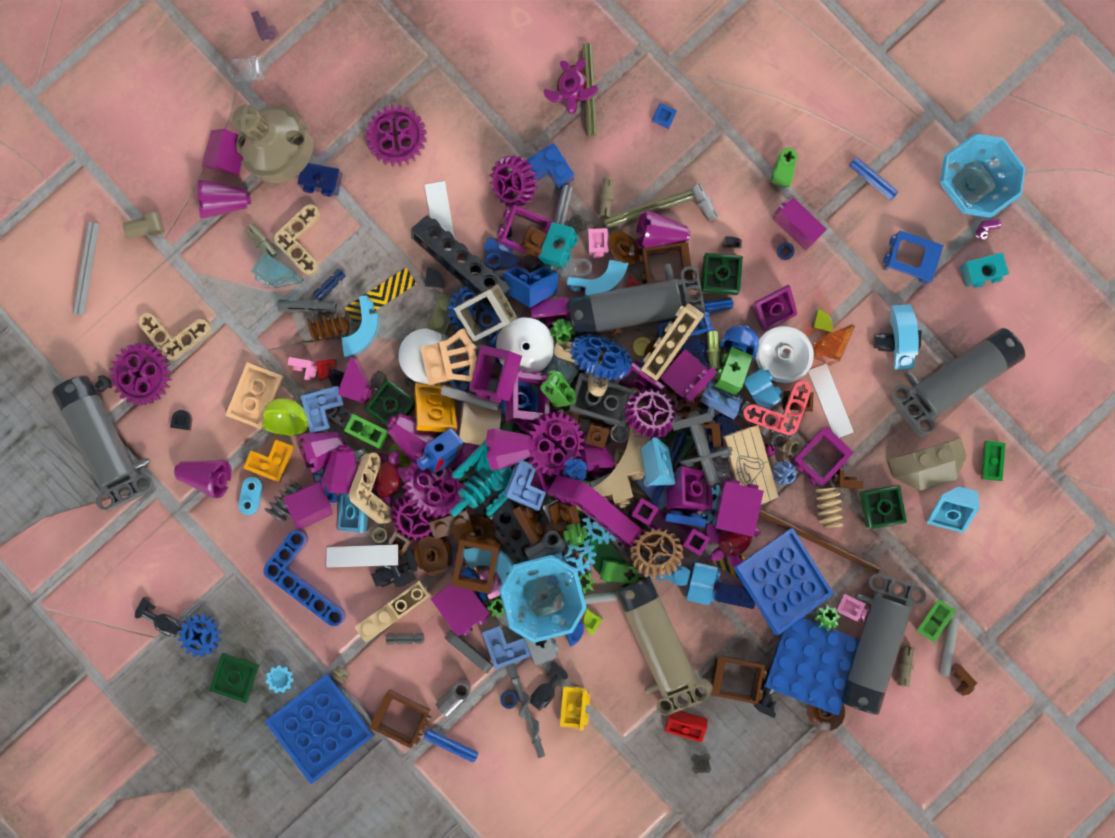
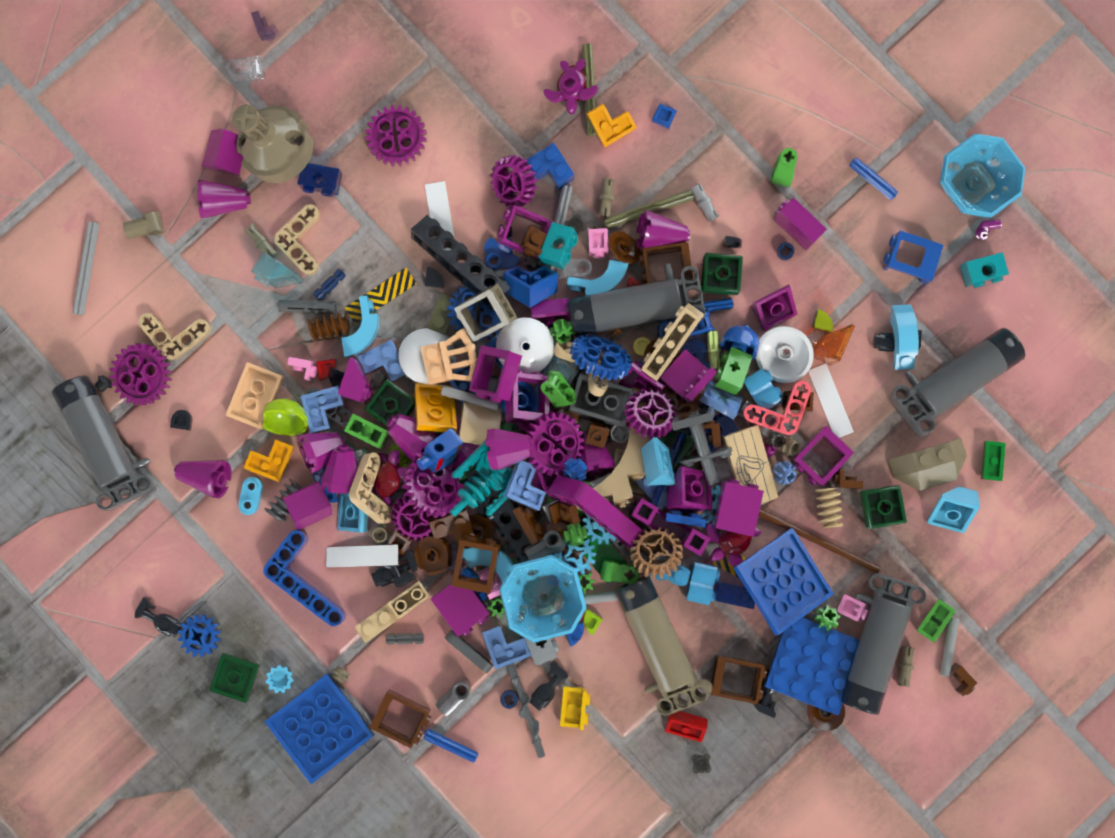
(383, 355): none -> medium blue plate
(610, 129): none -> light orange plate

